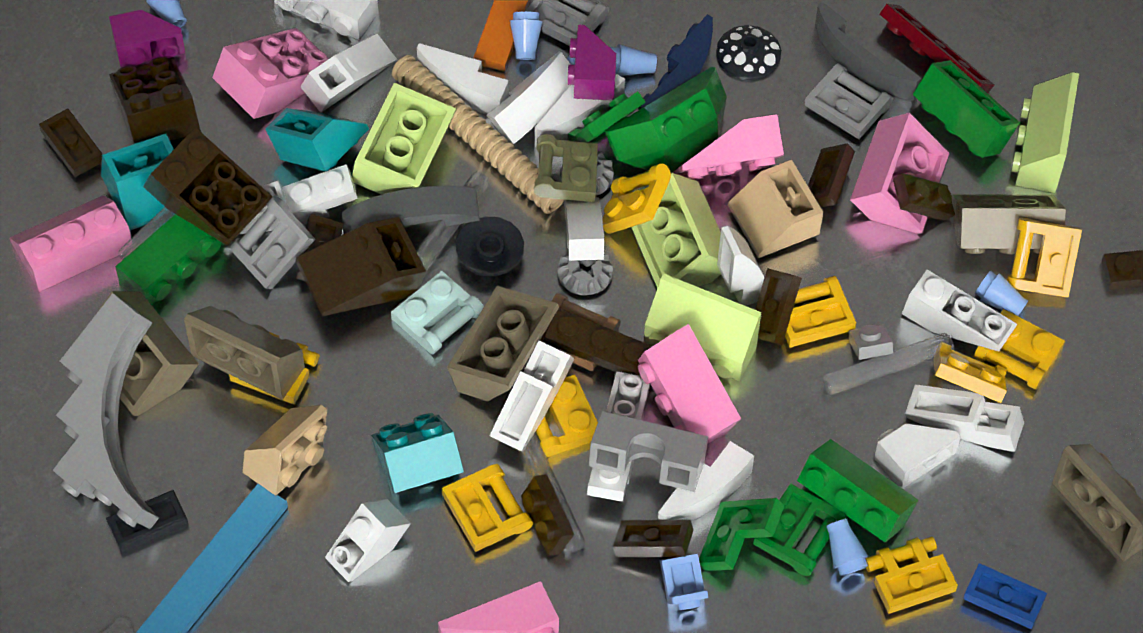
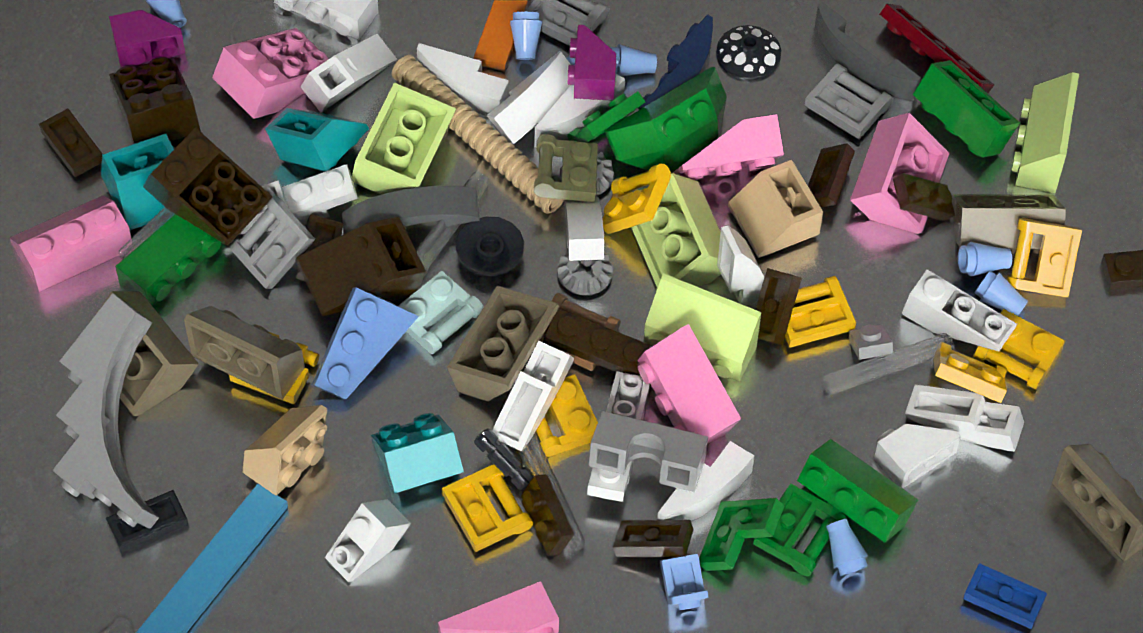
(360, 341): none -> medium blue wing
(503, 459): none -> black axle
(913, 583): yellow plate -> none
(982, 258): none -> light blue cone

